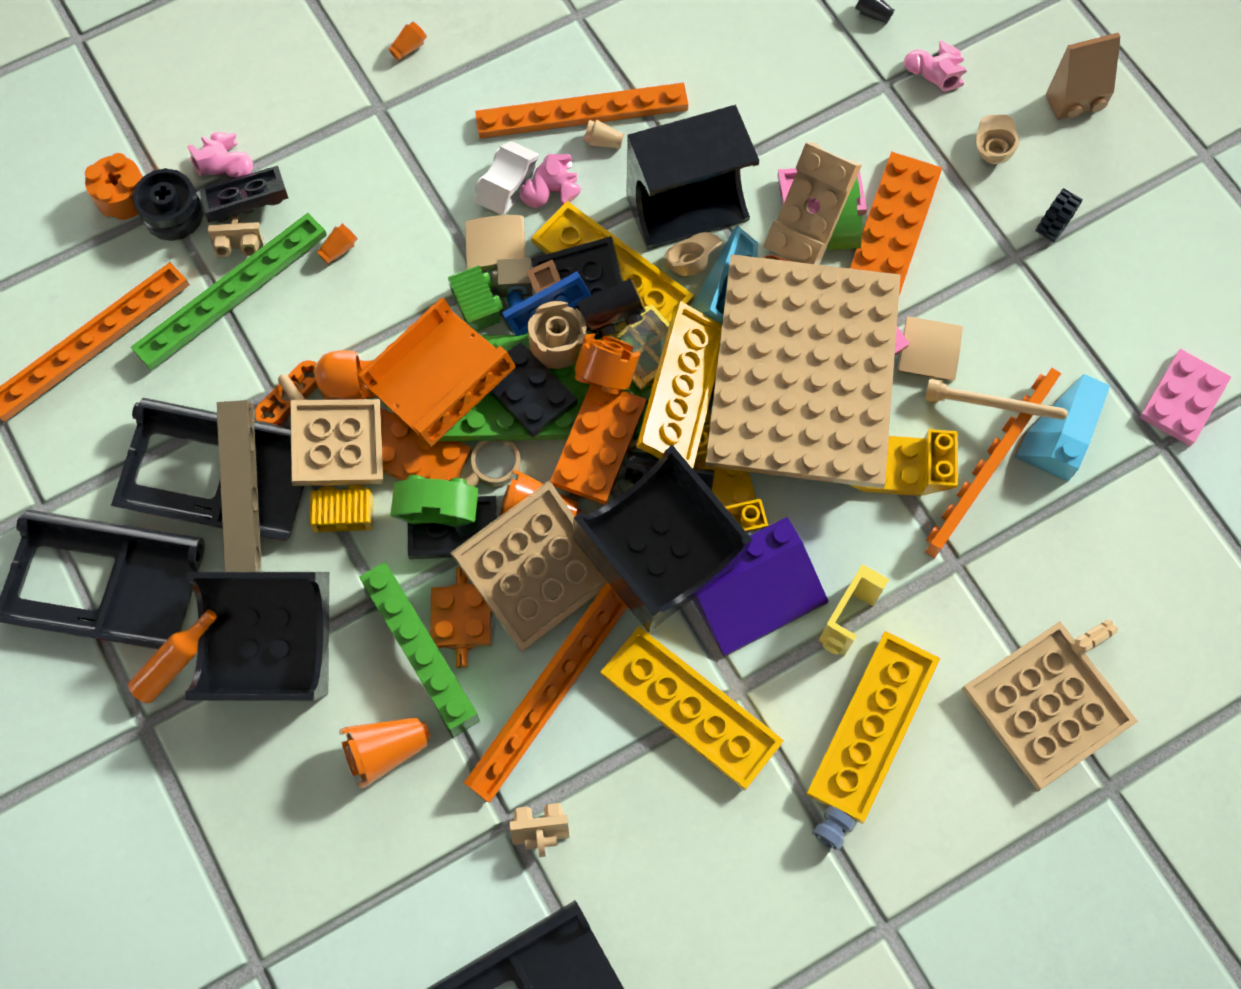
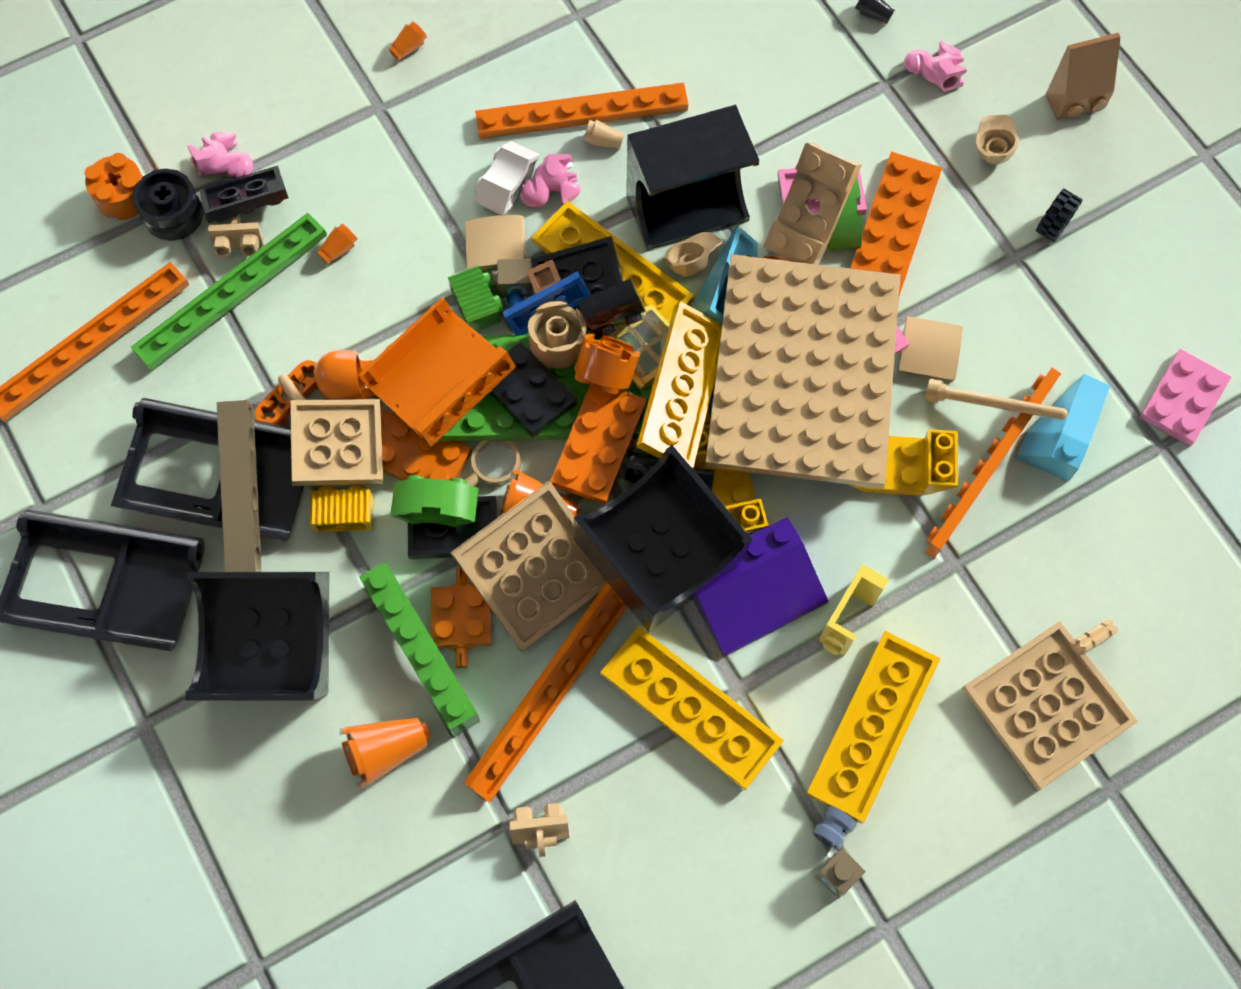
(169, 660): orange piece -> none
(840, 873): none -> dark tan brick

